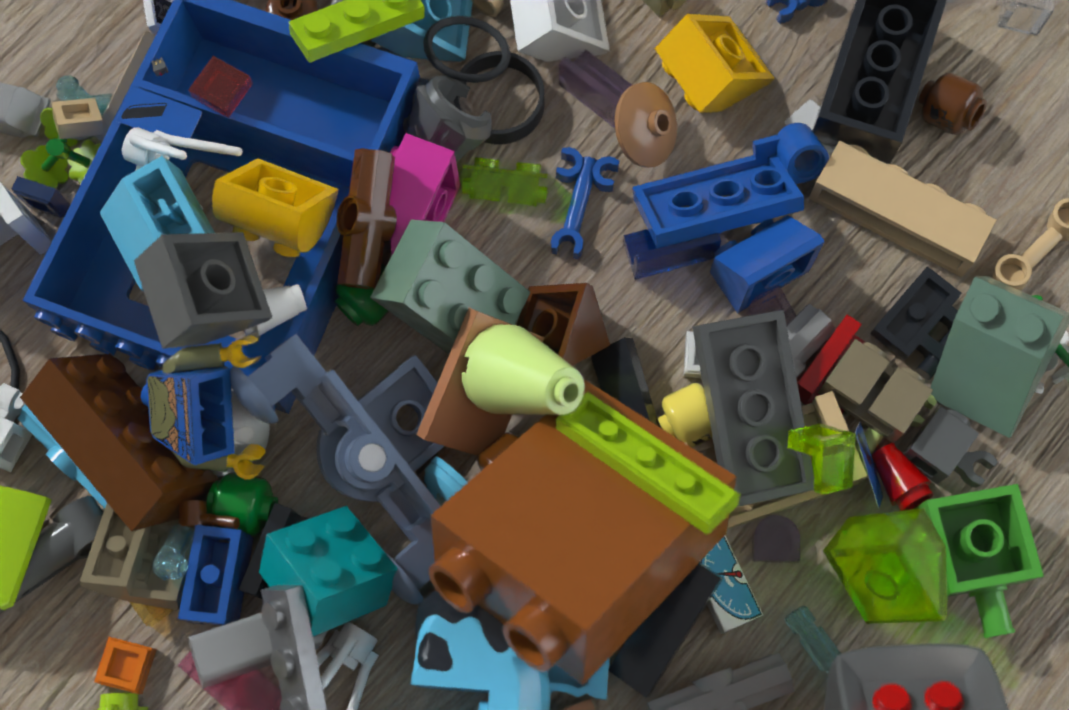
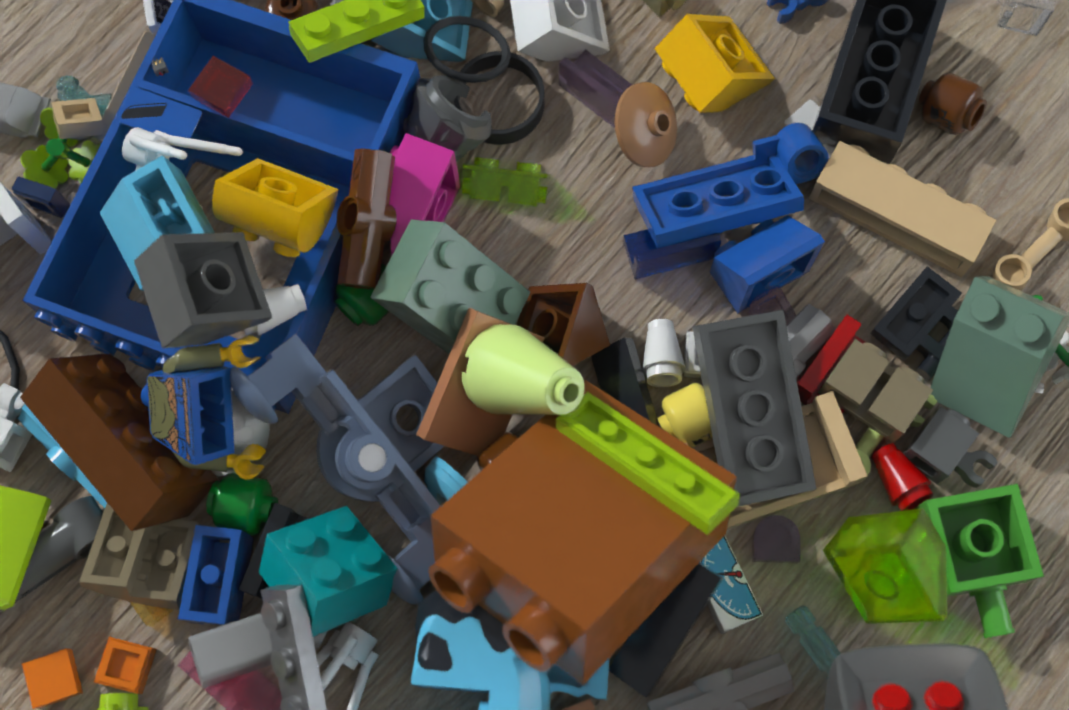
(52, 678): none -> orange tile
(170, 558): clear light blue arm -> none
(195, 513): reddish brown hand -> none
(585, 172): blue bar -> none
(662, 355): none -> white cone
(831, 455): clear neon green panel -> none
(868, 461): blue sticker -> none

